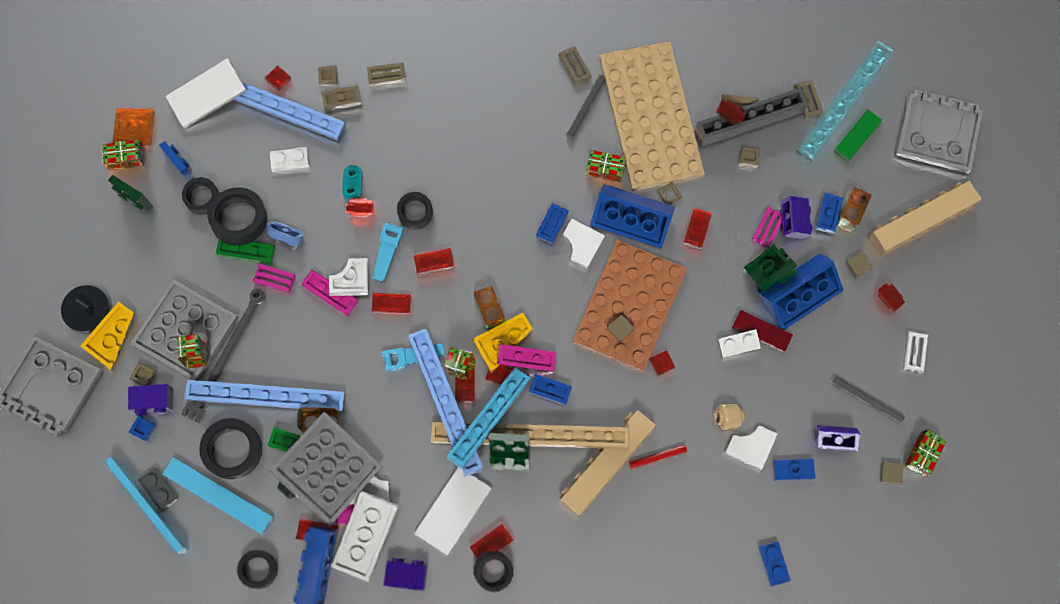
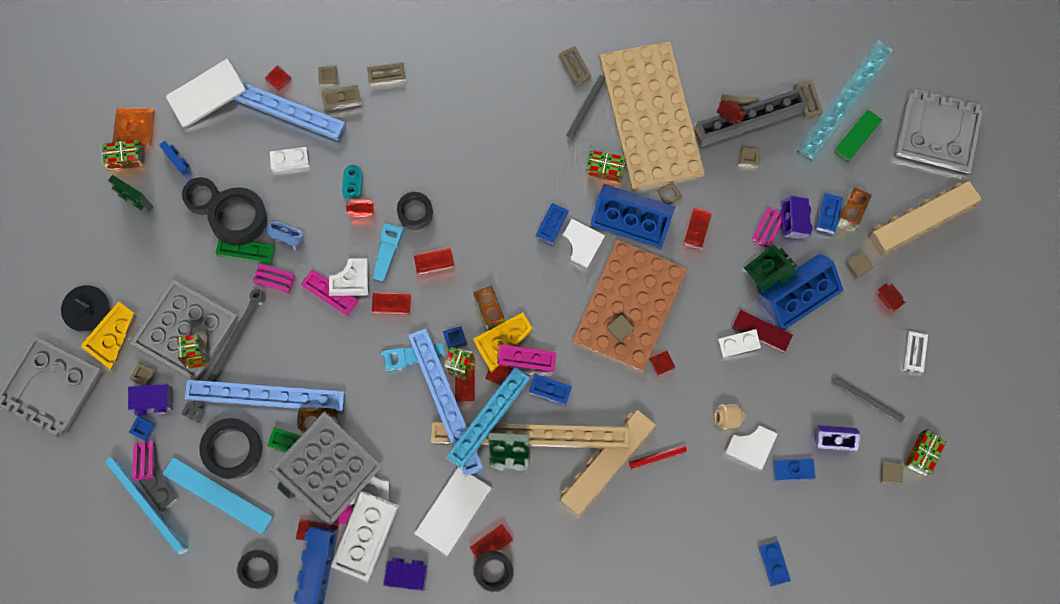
(135, 470): none -> dark pink tile
(455, 337): none -> blue tile

